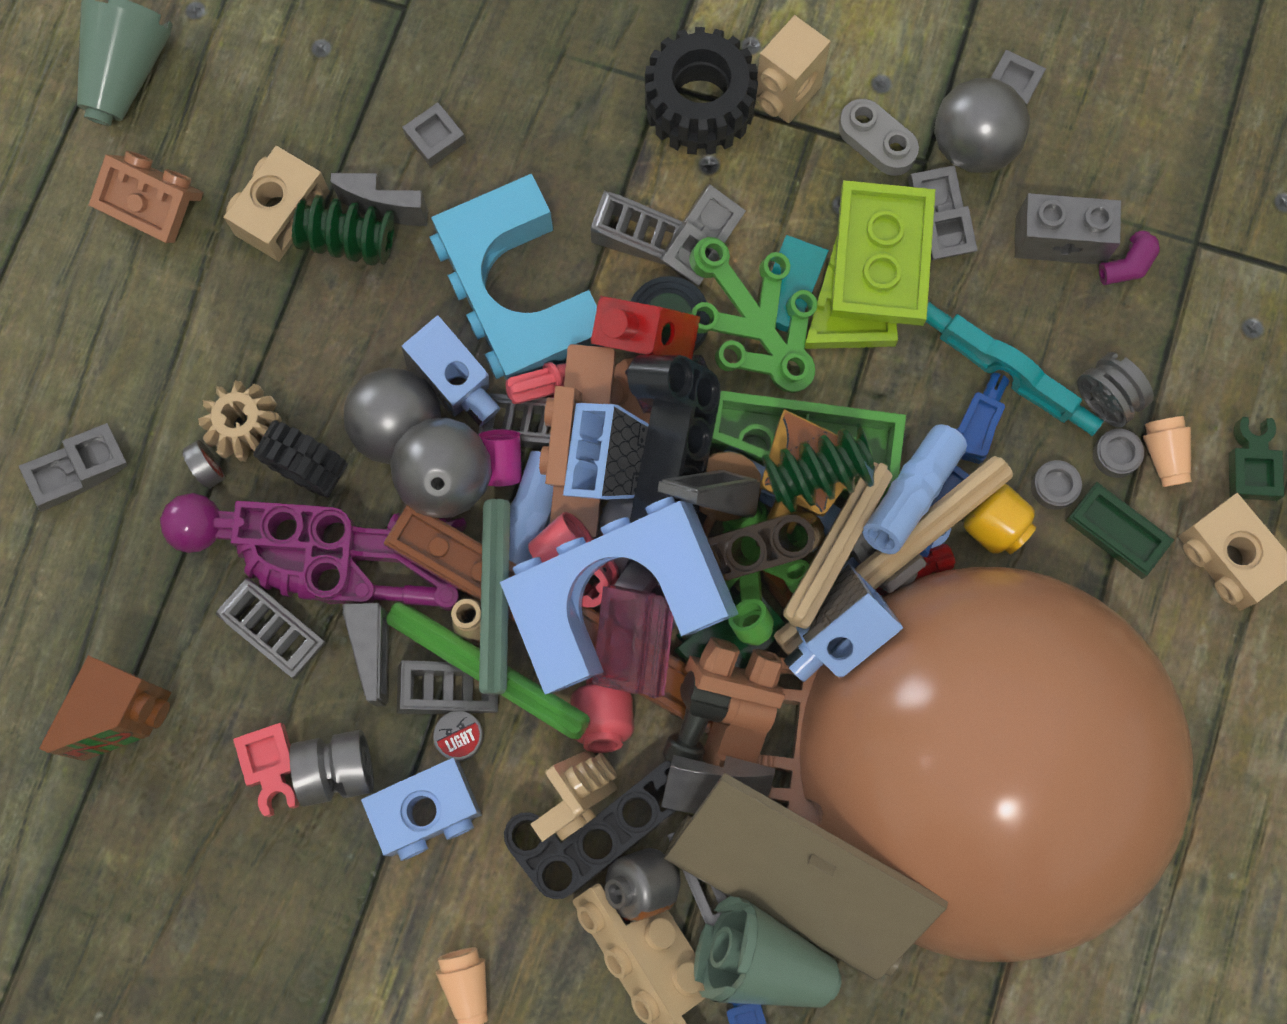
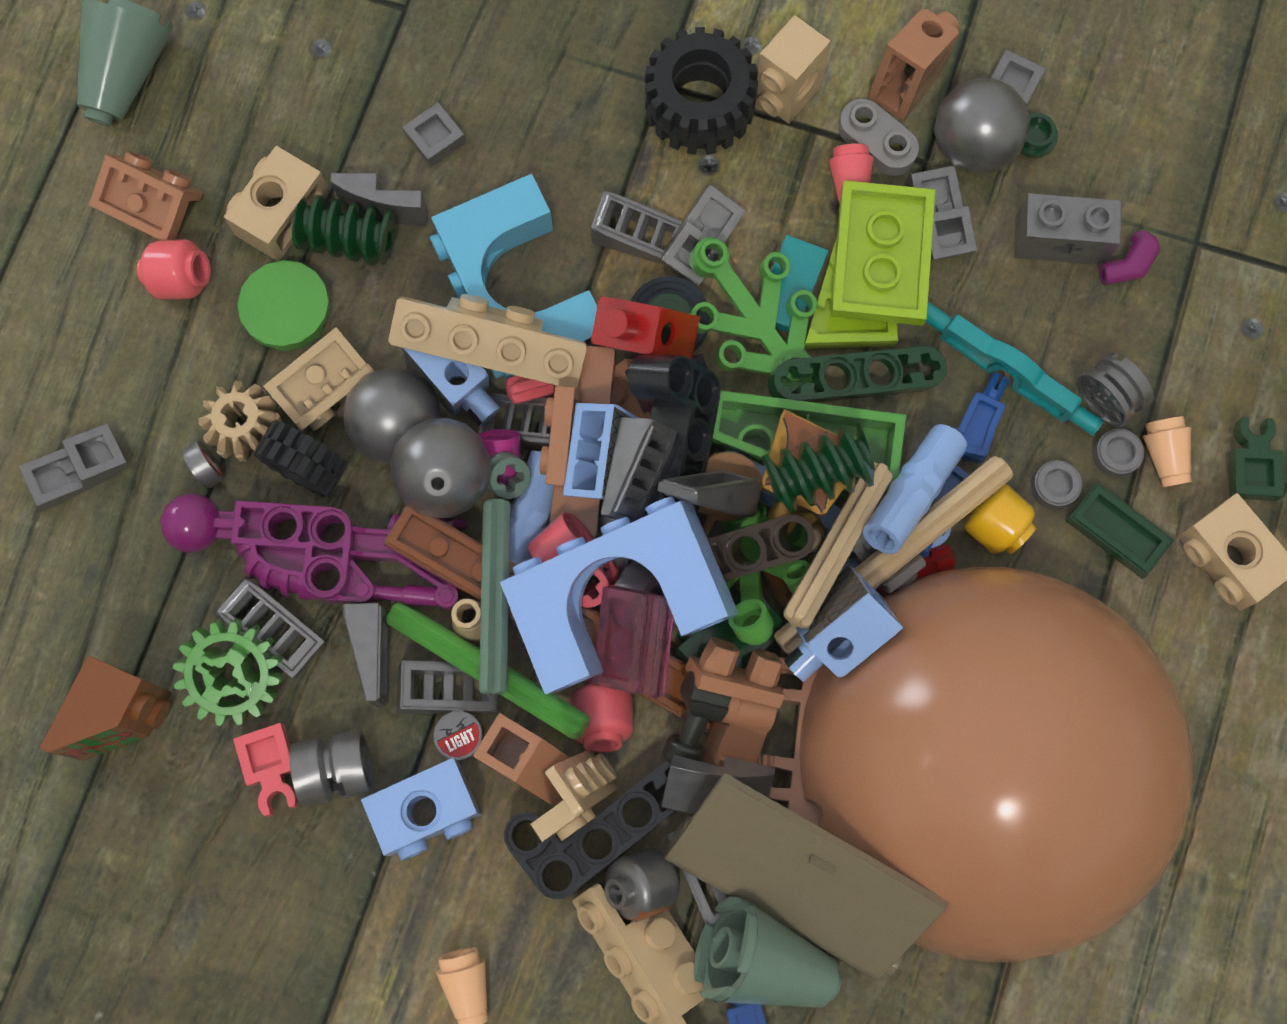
(173, 269): none -> coral head
(245, 679): none -> bright green gear
(284, 305): none -> bright green tile
(318, 380): none -> tan bracket
(488, 338): none -> tan bracket
(516, 485): none -> sand green bush
(520, 757): none -> nougat slope
(636, 466): none -> flat silver slope
(850, 163): none -> coral cone
(857, 373): none -> dark green beam
(926, 46): none -> nougat torso
(1041, 136): none -> dark green plate

